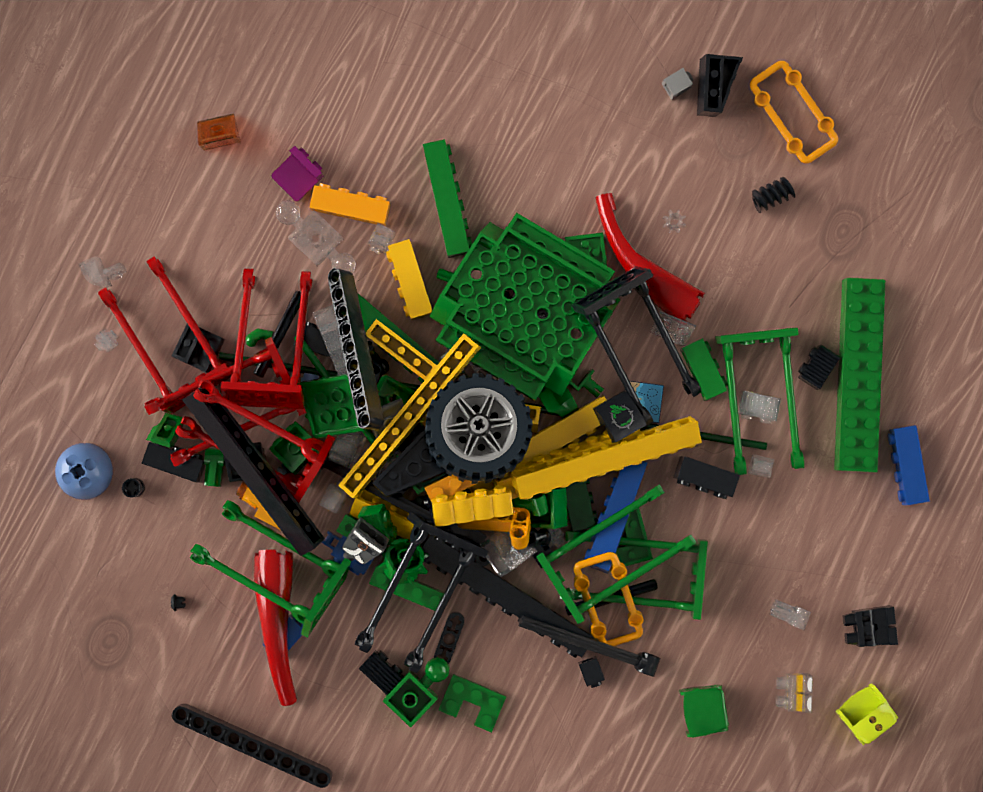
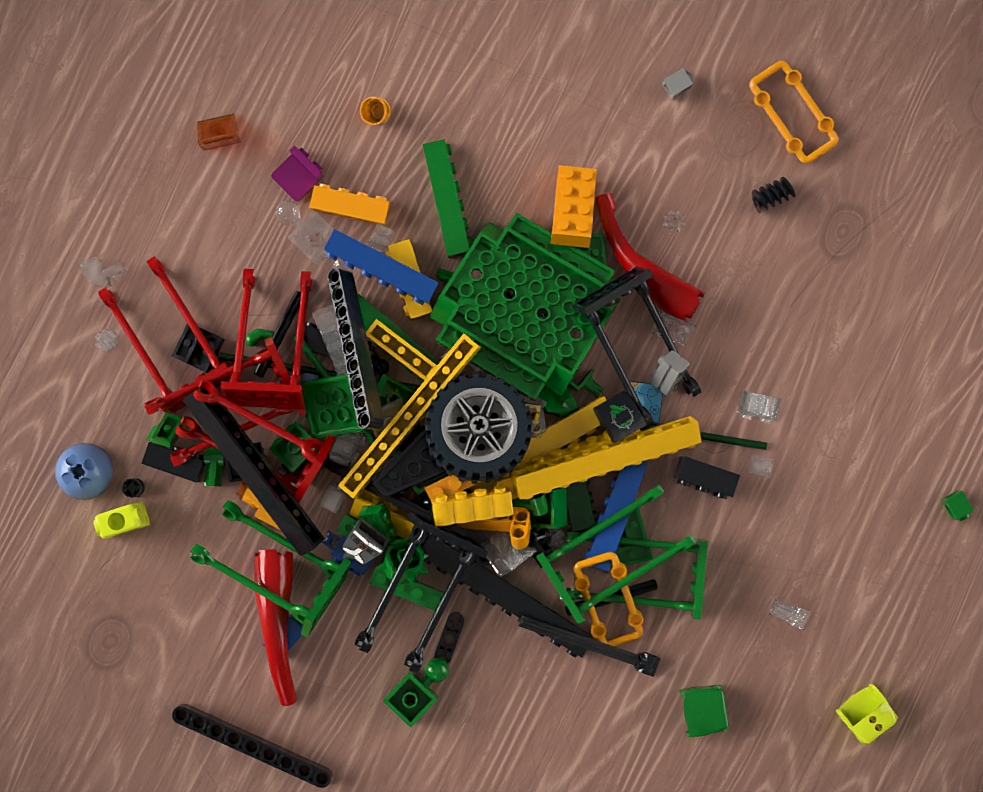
(121, 520): none -> neon yellow piece
(176, 602): black piece -> none
(379, 107): none -> light orange helmet
(380, 266): none -> blue brick
(381, 671): black brick -> none
(464, 689): green plate -> none
(537, 406): none -> clear piece
(573, 206): none -> light orange brick
(591, 672): black brick -> none
(669, 372): none -> light grey brick
(704, 369): green brick -> none
(715, 81): black wedge -> none
(795, 686): clear hips -> none
(796, 454): green piece -> none
(818, 367): black brick -> none
(859, 375): green brick -> none
(875, 635): black hips -> none
(909, 465): blue brick -> none
(957, 505): none -> green brick

